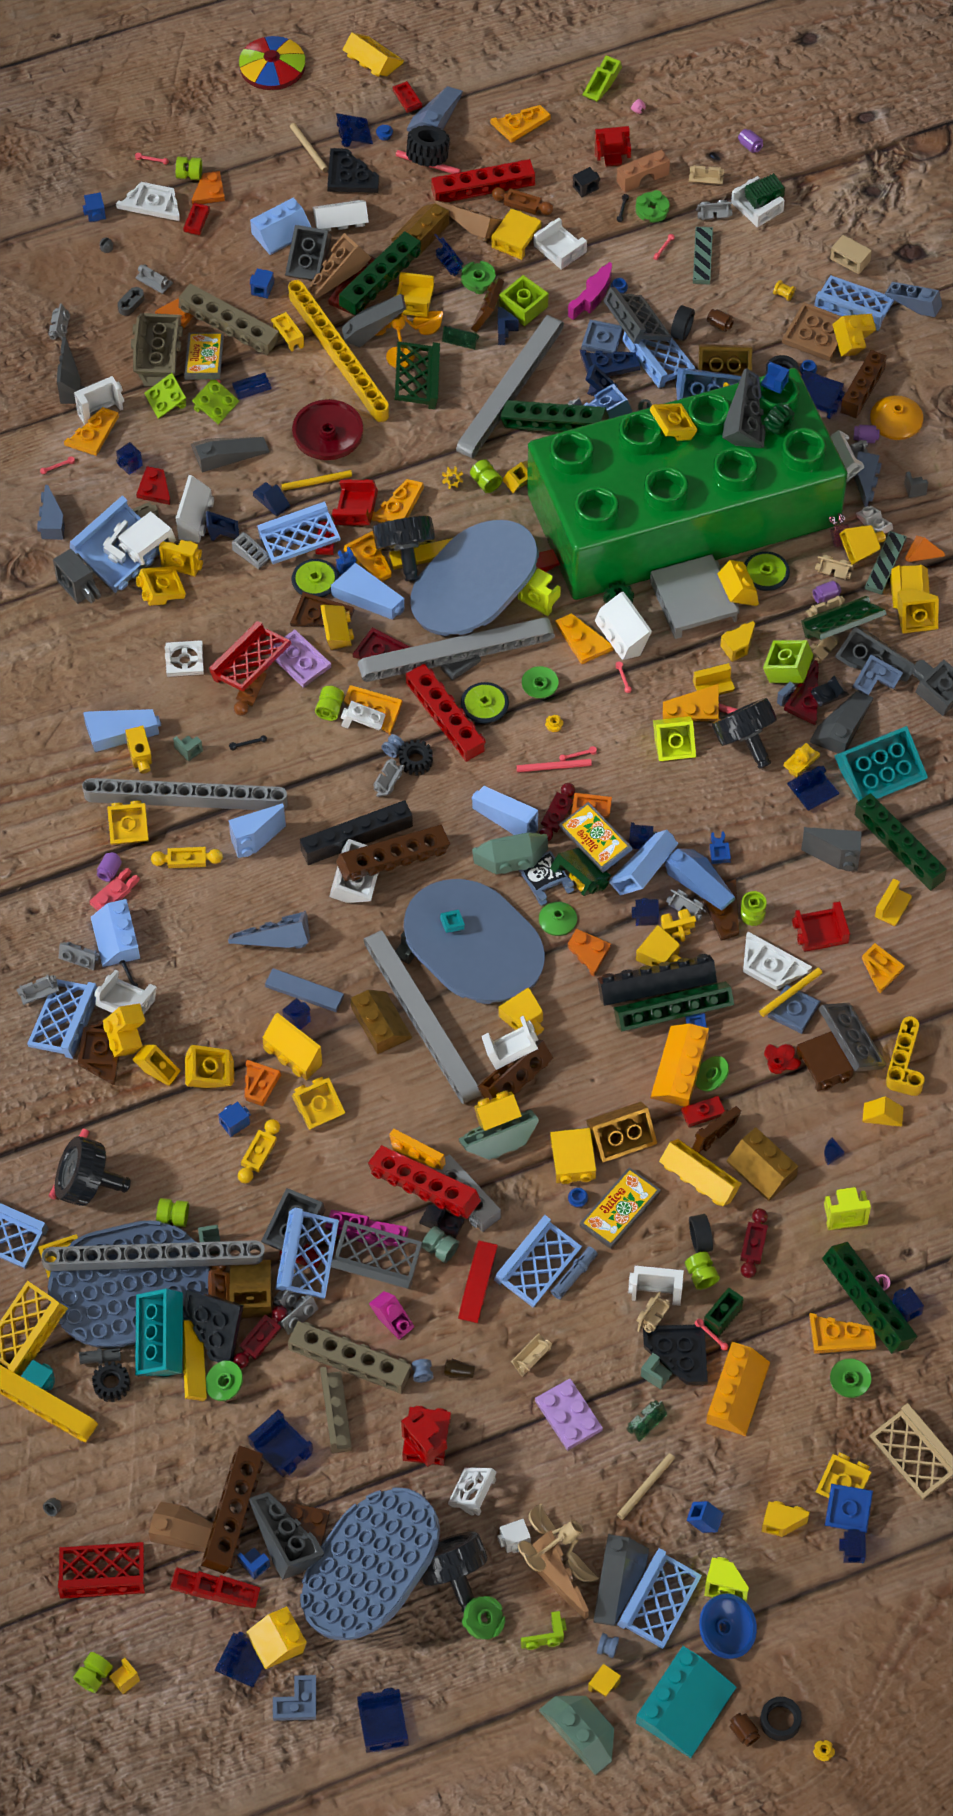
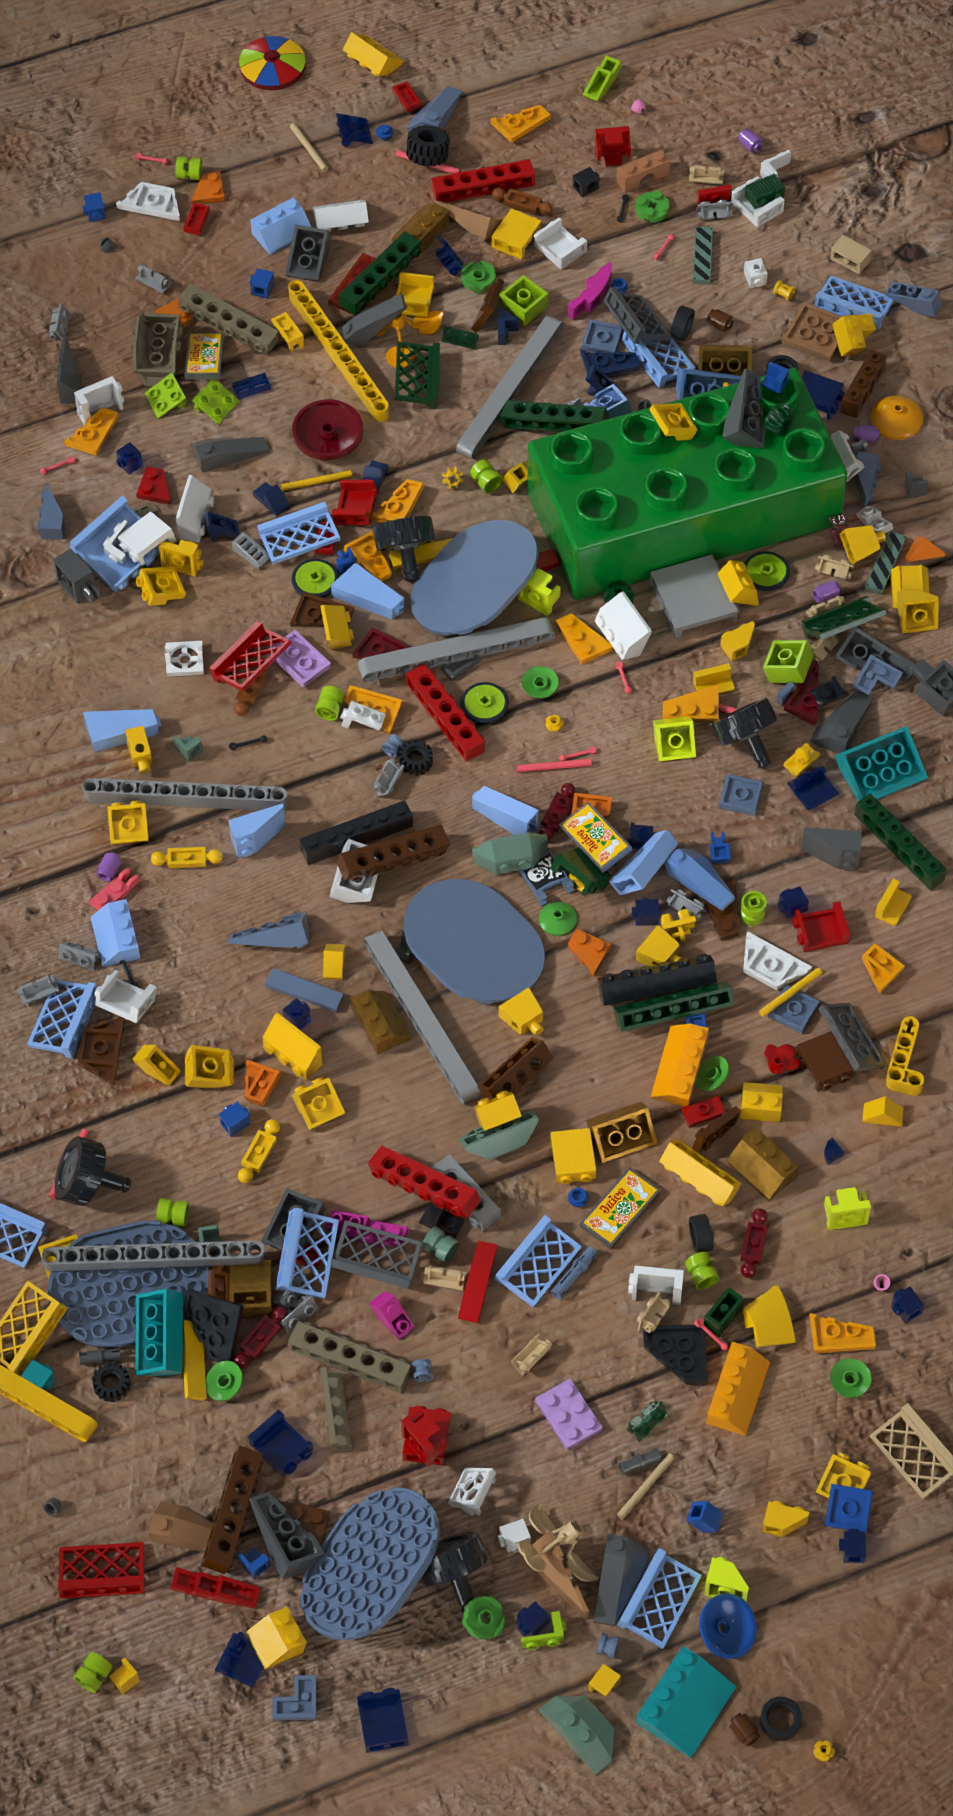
(122, 1029): yellow brick -> none
(128, 299): dark grey beam -> none
(333, 961): none -> yellow slope
(343, 263): medium nougat wedge -> none
(350, 174): black plate -> none
(376, 471): none -> dark blue slope
(416, 1150): light orange wing -> none
(444, 1277): none -> tan hinge
(452, 921): teal plate -> none
(458, 1369): dark brown cone -> none
(511, 1045): white panel -> none
(532, 1620): none -> clear blue brick
(639, 1461): none -> dark grey pin
(654, 1372): sand green panel -> none
(715, 194): none -> red plate
(741, 794): none -> sand blue tile
(755, 273): none -> white brick
(761, 1102): none -> yellow slope
(769, 1319): none -> yellow slope
(770, 165): none -> white bracket
(792, 900): none -> clear blue brick
(808, 365): blue plate -> none
(869, 1297): dark green brick -> none

